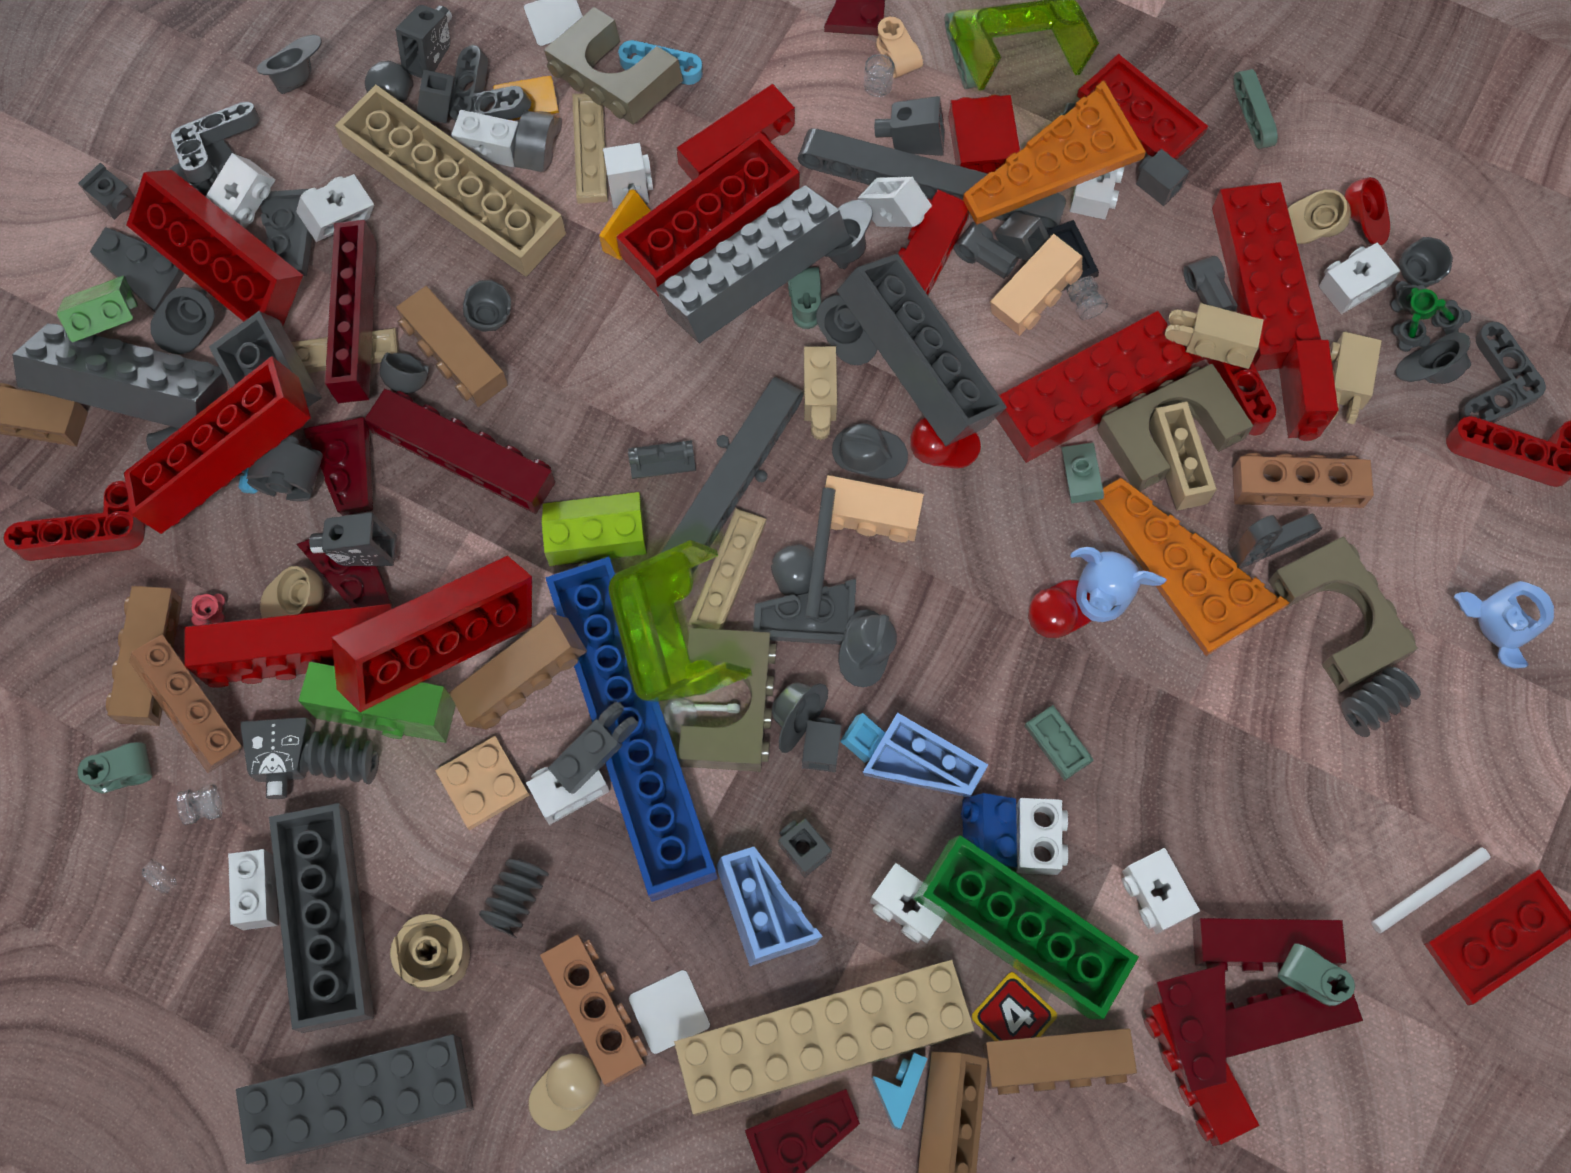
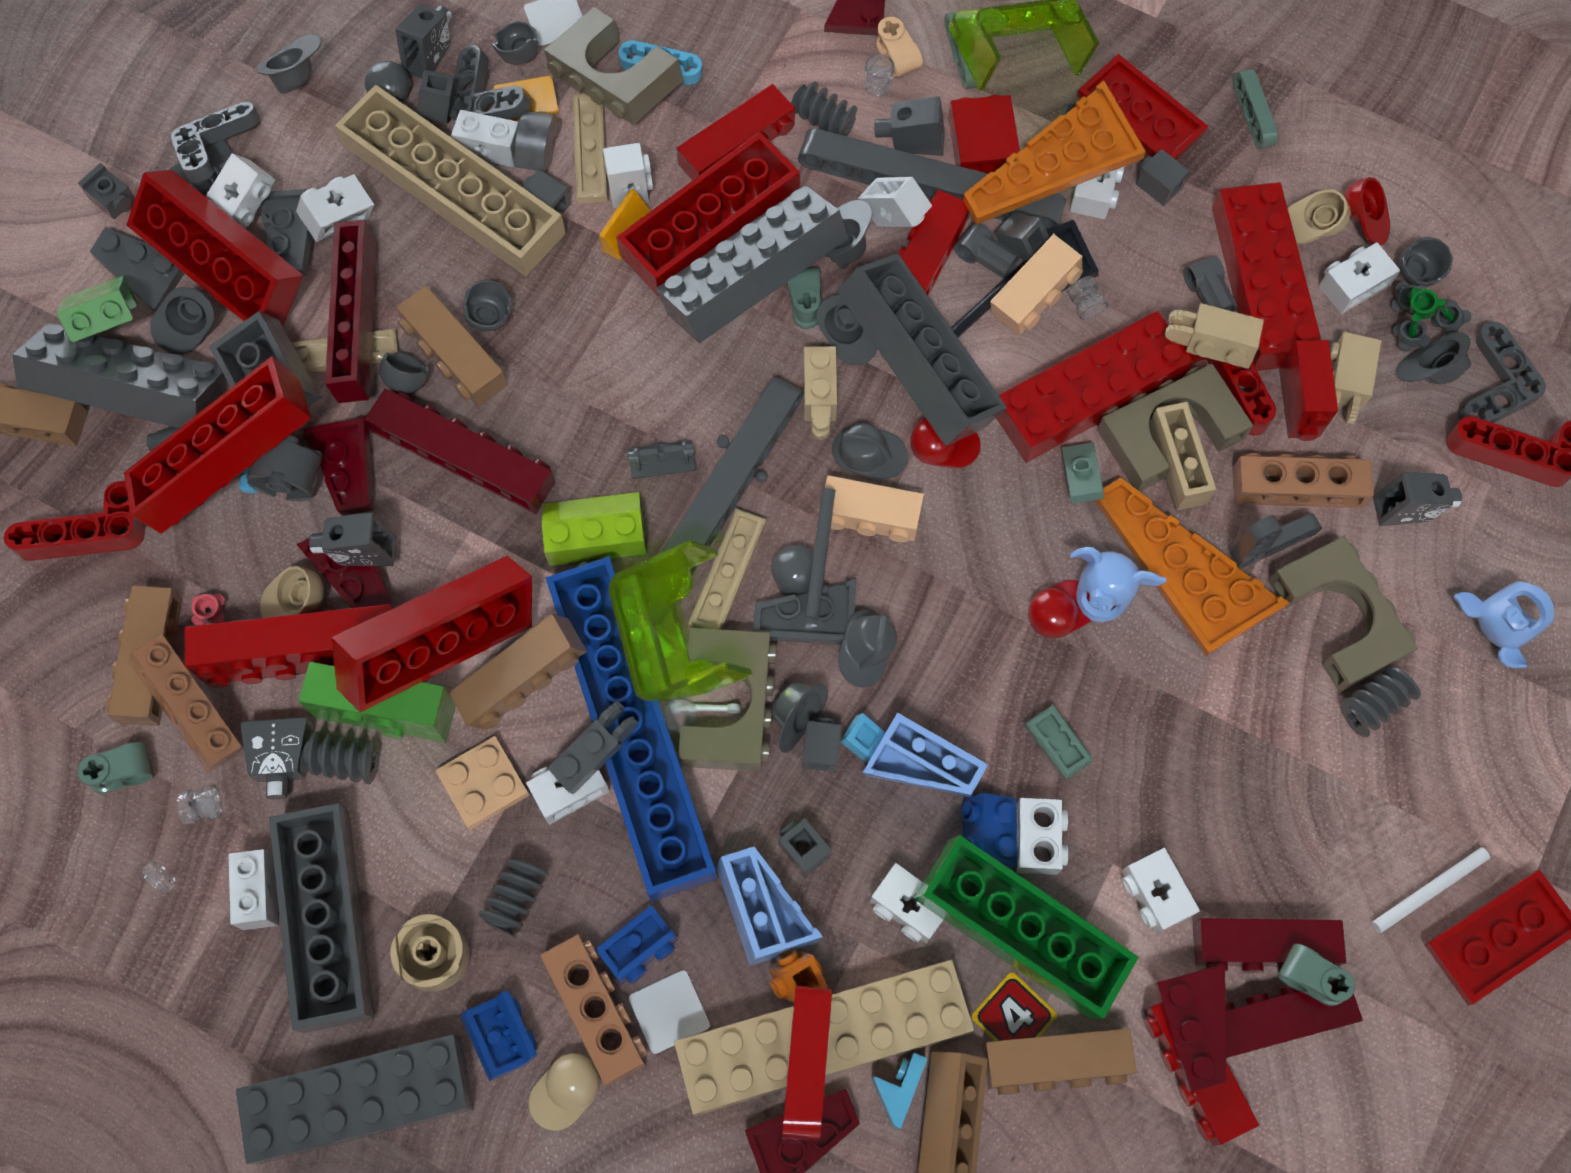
(500, 1035): none -> blue bracket
(516, 43): none -> dark grey hair
(548, 190): none -> dark grey brick
(637, 946): none -> blue bracket
(793, 970): none -> orange brick
(807, 1063): none -> red beam
(822, 110): none -> dark grey piece
(981, 307): none -> black bar
(1415, 498): none -> dark grey torso

